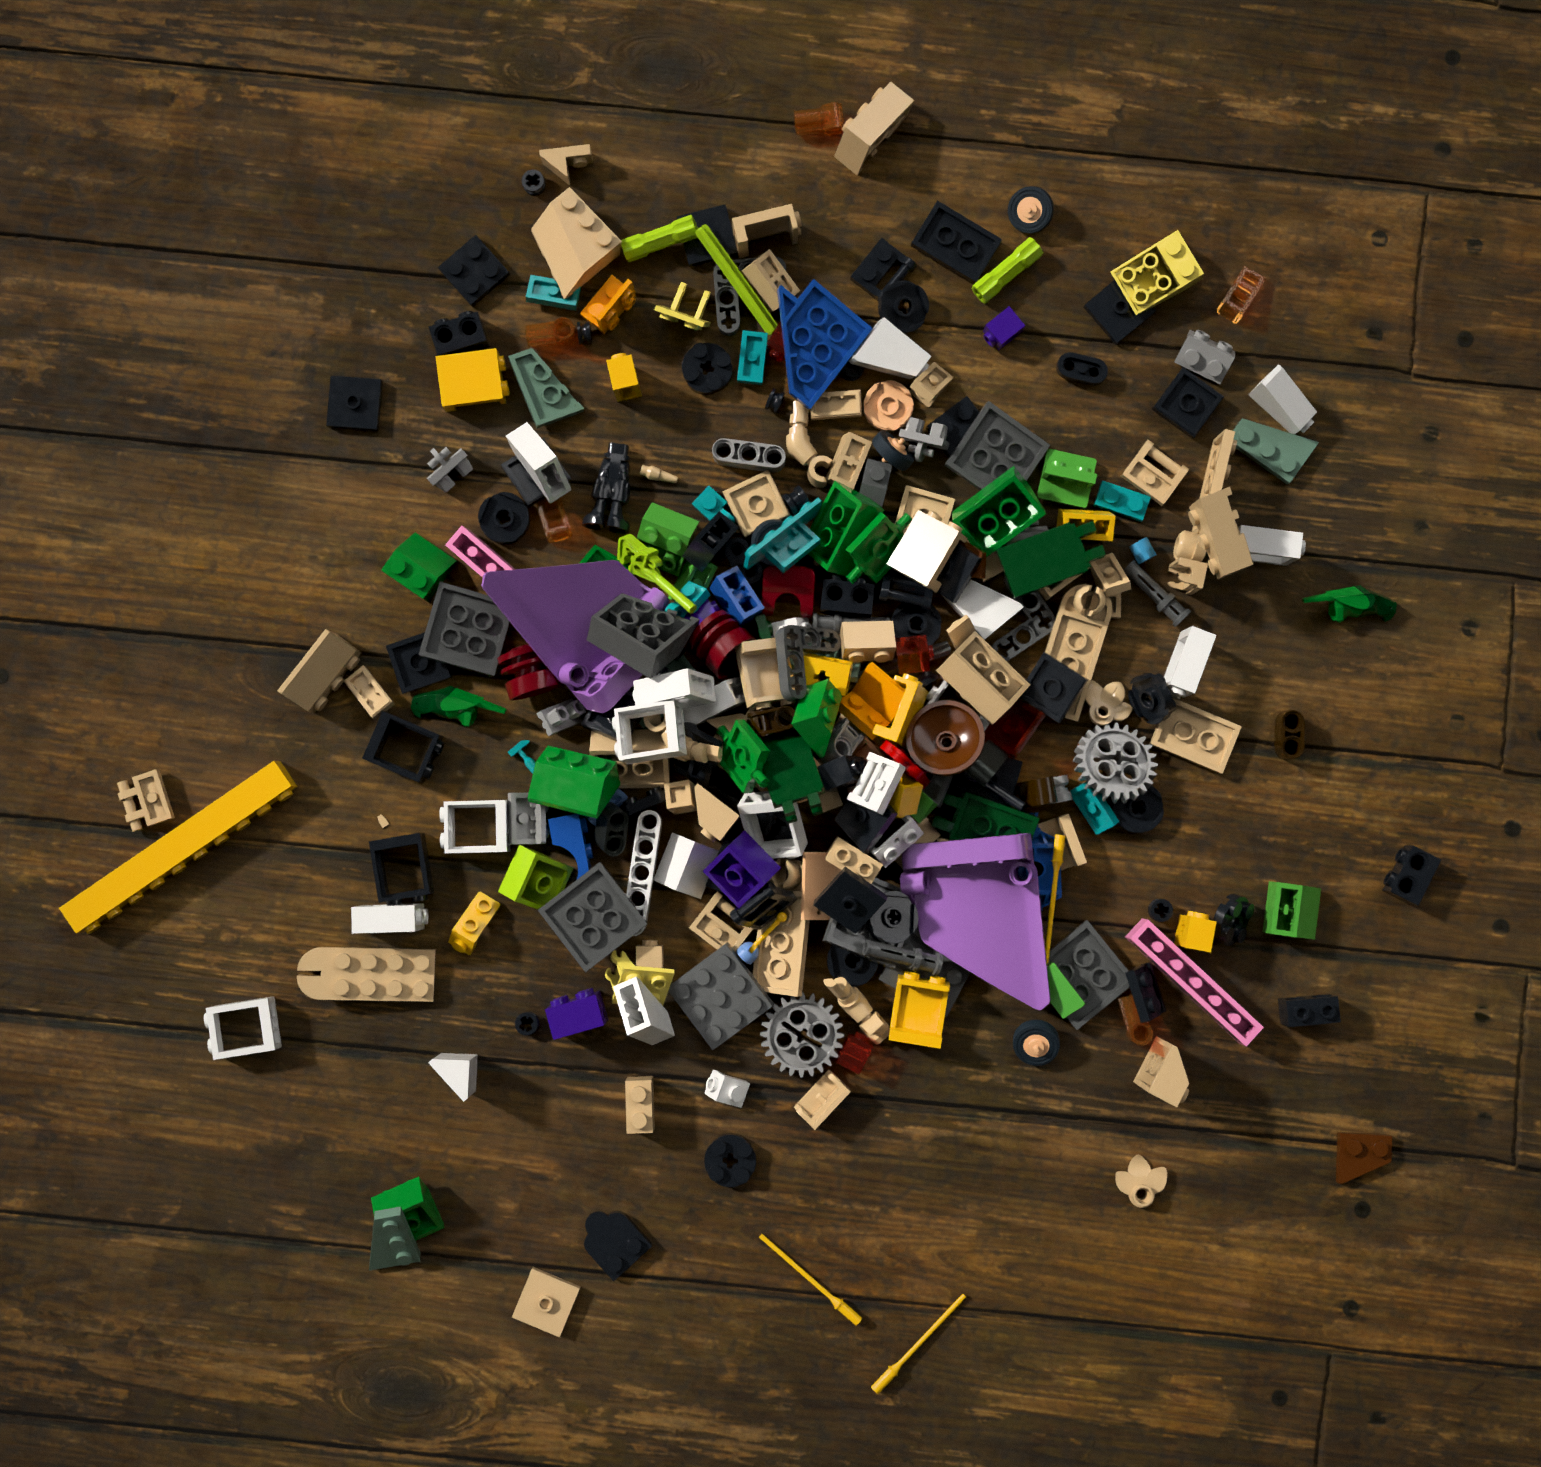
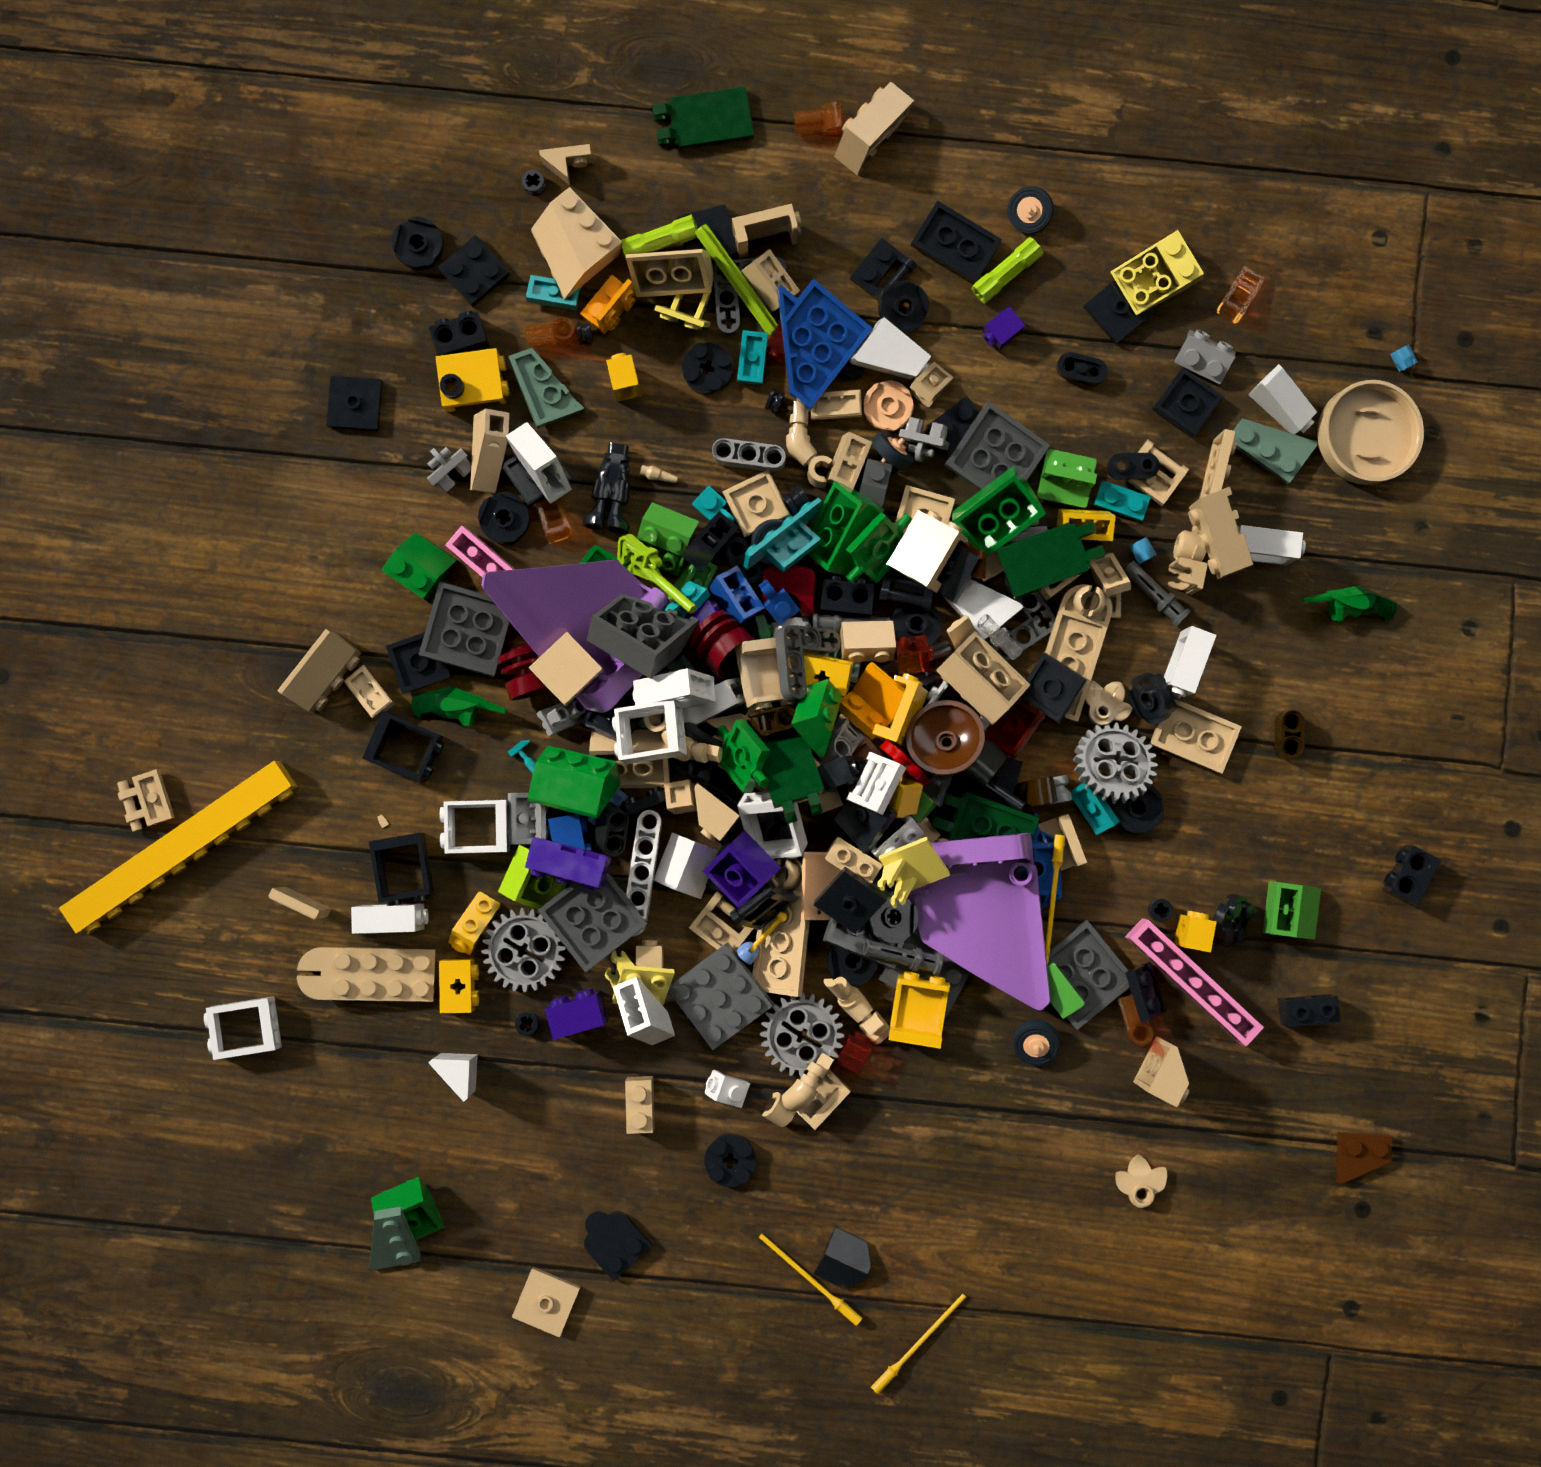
(299, 902): none -> tan tile
(412, 230): none -> black plate
(443, 387): none -> black bush
(450, 998): none -> yellow brick
(488, 449): none -> tan slope
(513, 971): none -> light grey gear
(566, 668): none -> tan tile
(568, 863): none -> dark purple wedge
(671, 272): none -> tan slope
(705, 118): none -> dark green tile
(779, 604): none -> blue plate
(799, 1094): none -> tan piece
(844, 1260): none -> black slope
(911, 869): none -> light yellow plate
(999, 636): none -> clear pin
(1133, 466): none -> black plate
(1370, 432): none -> tan piece
(1403, 358): none -> dark azure hose

